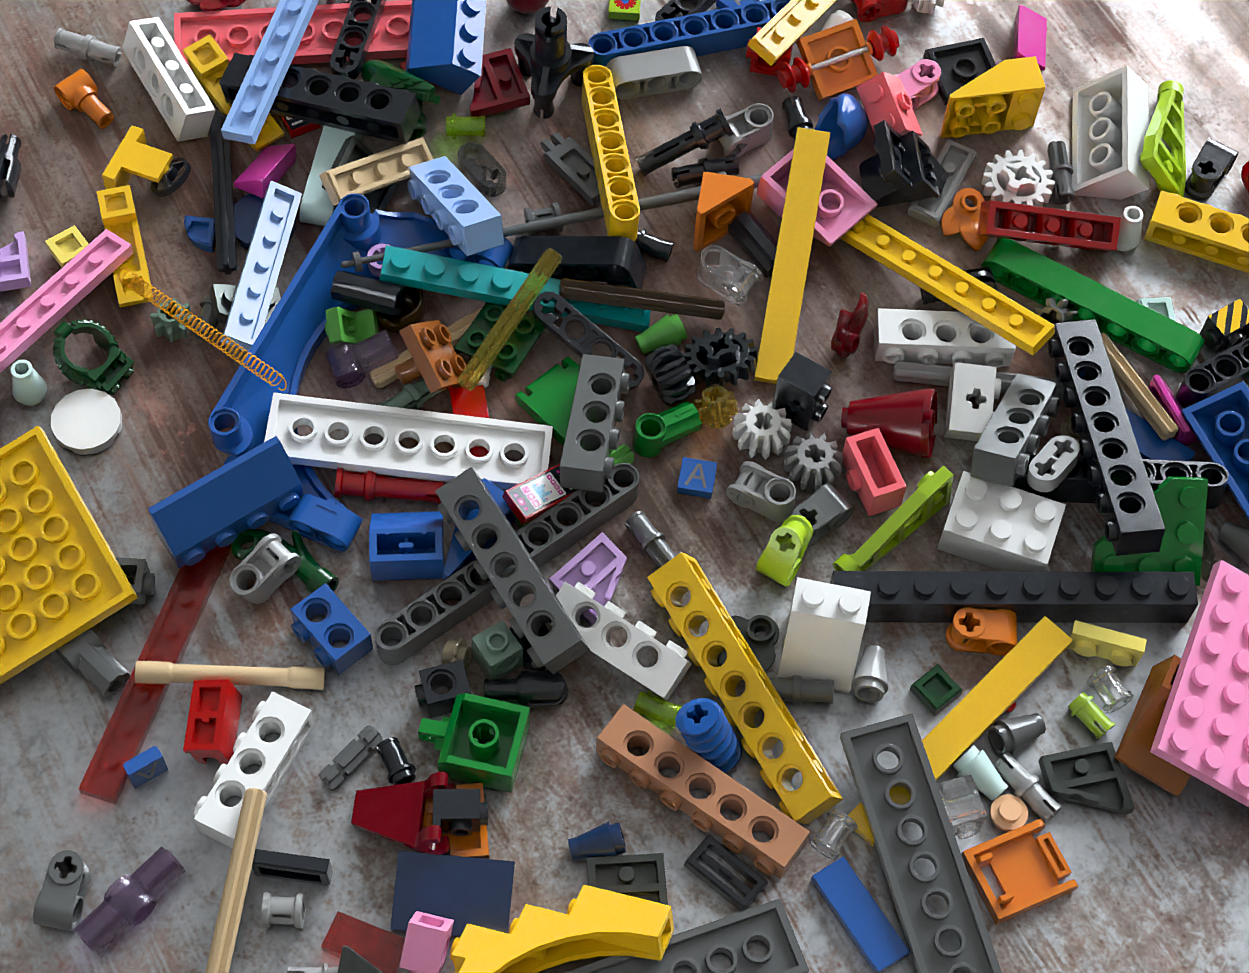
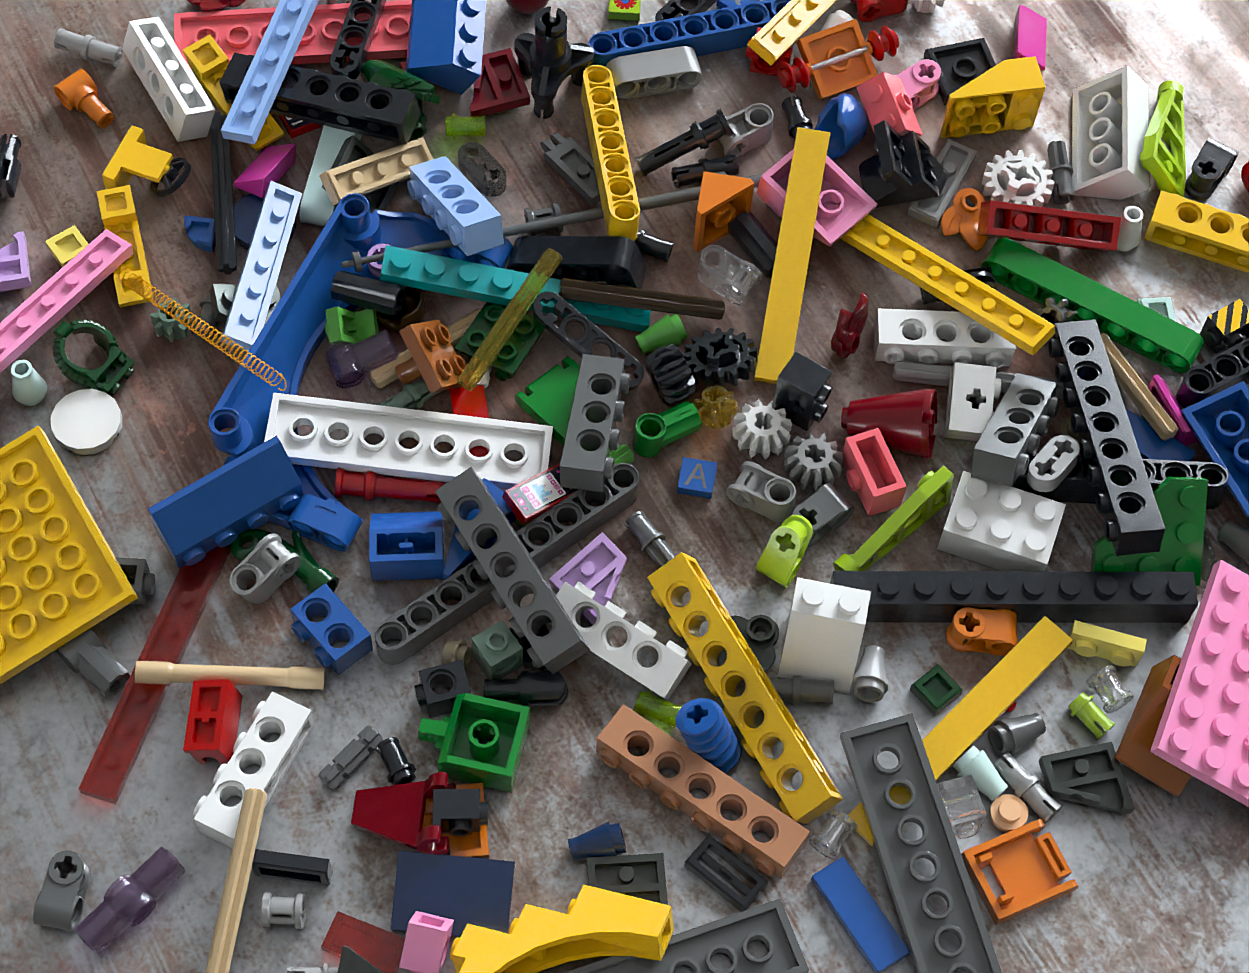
(145, 766): blue tile -> none

